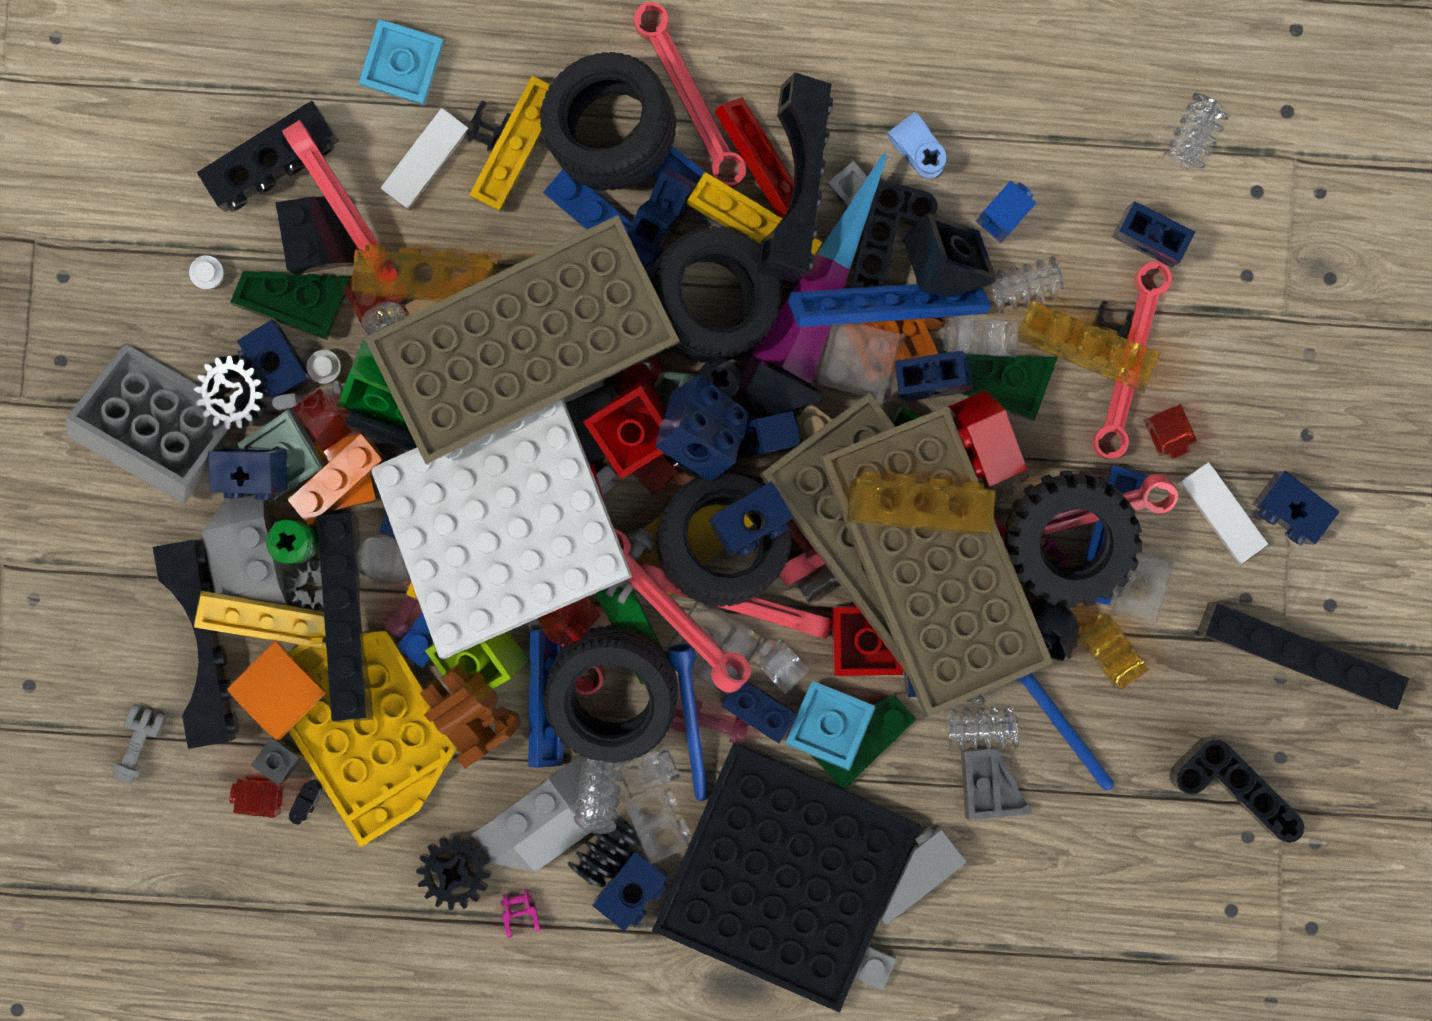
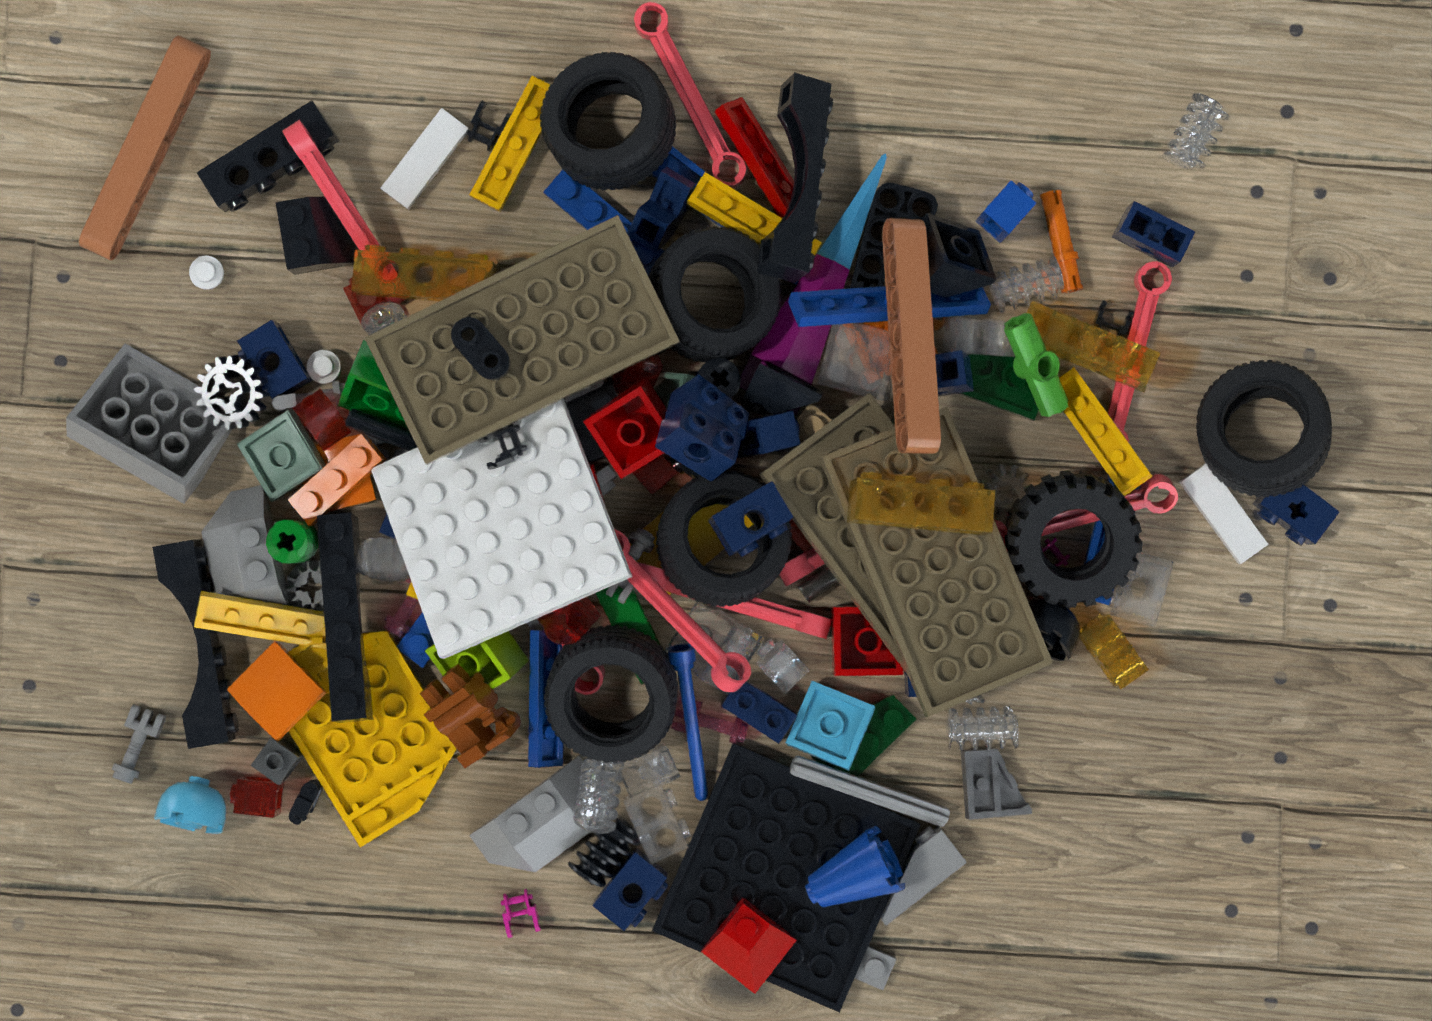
(145, 147): none -> nougat beam
(192, 806): none -> medium azure cylinder
(265, 467): dark blue brick -> none
(294, 300): dark green wing -> none
(401, 62): medium azure plate -> none
(468, 878): black gear -> none
(480, 348): none -> black plate
(507, 455): none -> black piece
(748, 945): none -> red slope
(847, 183): light grey plate -> none
(857, 872): none -> blue cone
(869, 791): none -> light grey axle
(911, 336): none -> nougat beam
(915, 141): light blue piece -> none
(988, 438): brick -> none
(1036, 364): none -> bright green piece
(1061, 240): none -> orange pin
(1067, 731): blue piece -> none
(1102, 434): none -> yellow plate
(1170, 431): clear red brick -> none
(1243, 793): black beam -> none
(1257, 382): none -> black tyre
(1302, 655): black arch -> none

